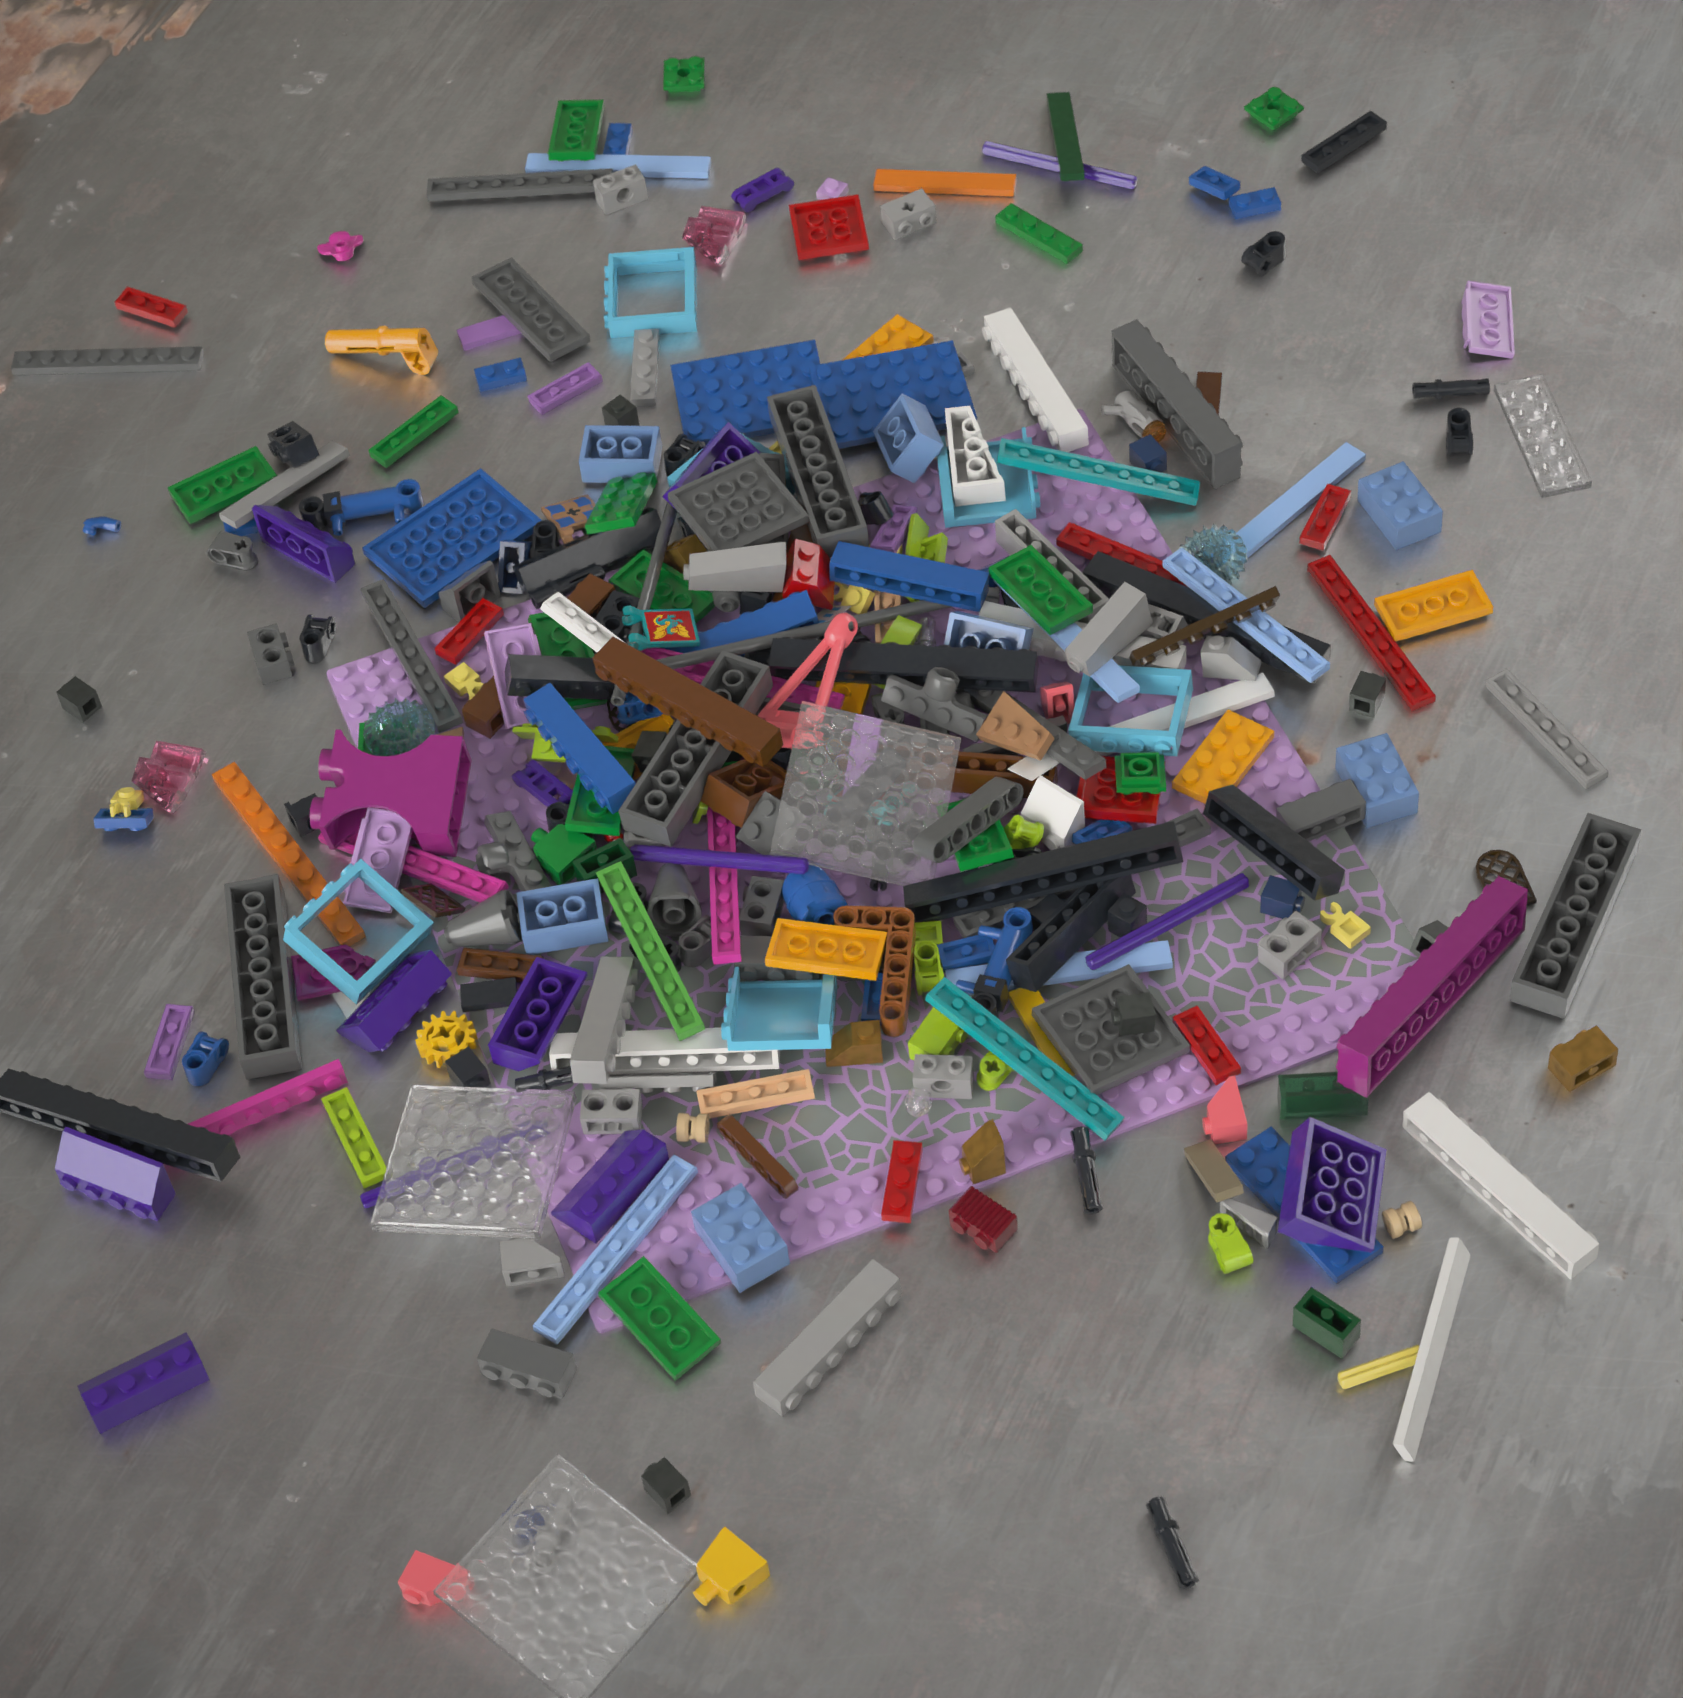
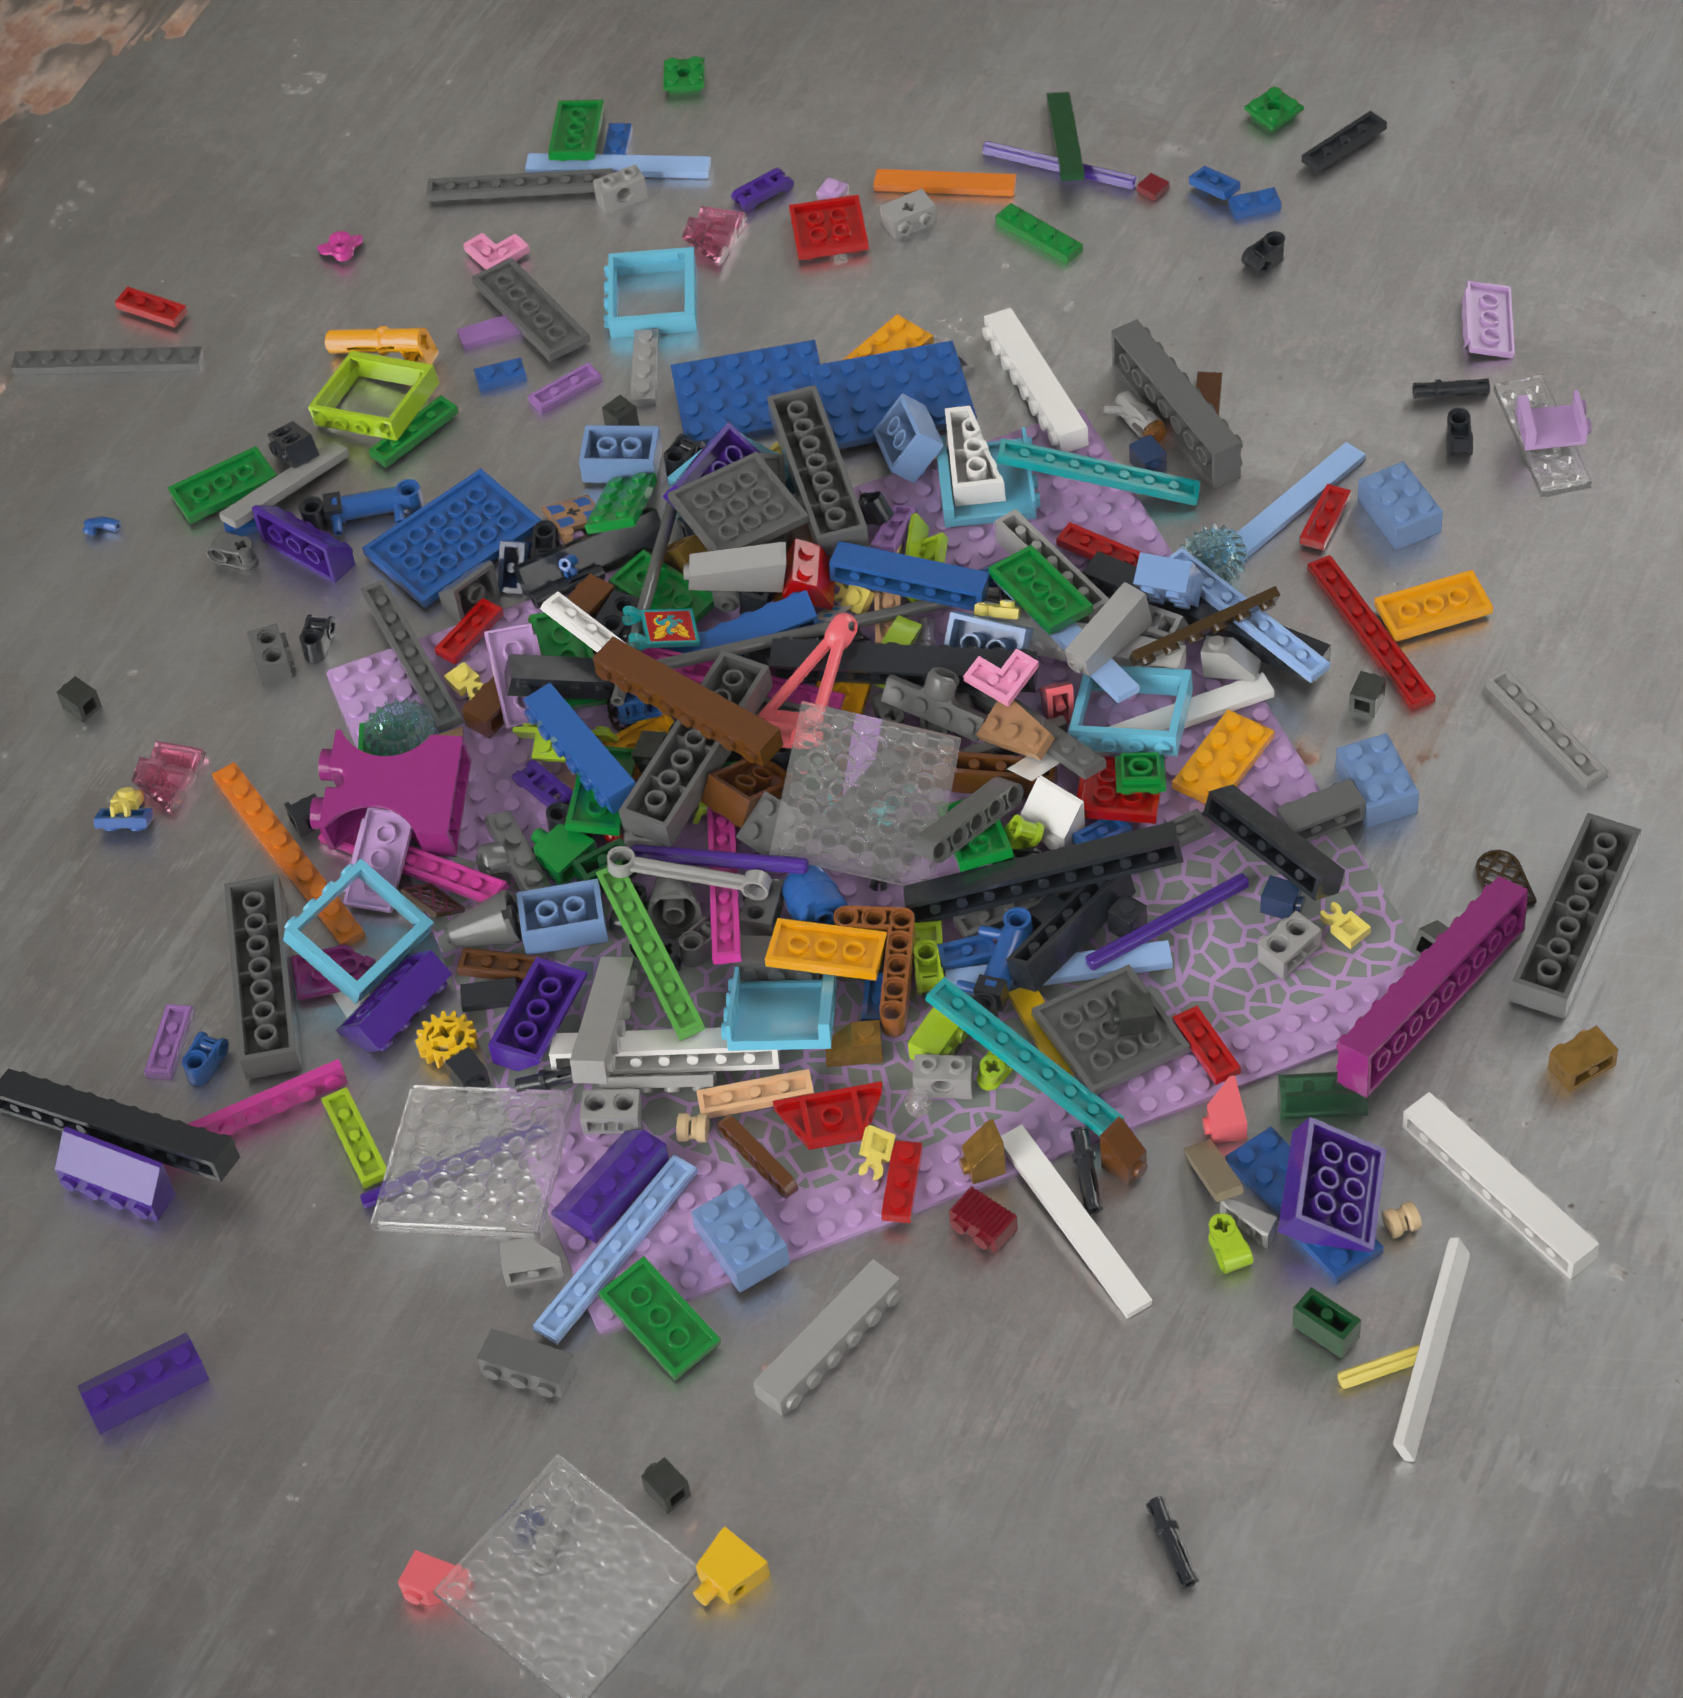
(418, 375): none -> lime window
(490, 254): none -> bright pink plate
(567, 565): none -> blue arm
(689, 873): none -> light grey piece
(831, 1115): none -> red wing
(877, 1149): none -> light yellow plate
(1002, 683): none -> bright pink plate
(1005, 609): none -> light yellow plate
(1075, 1222): none -> white tile
(1122, 1152): none -> reddish brown slope
(1153, 186): none -> dark red tile
(1169, 580): none -> medium blue brick
(1553, 425): none -> lavender panel

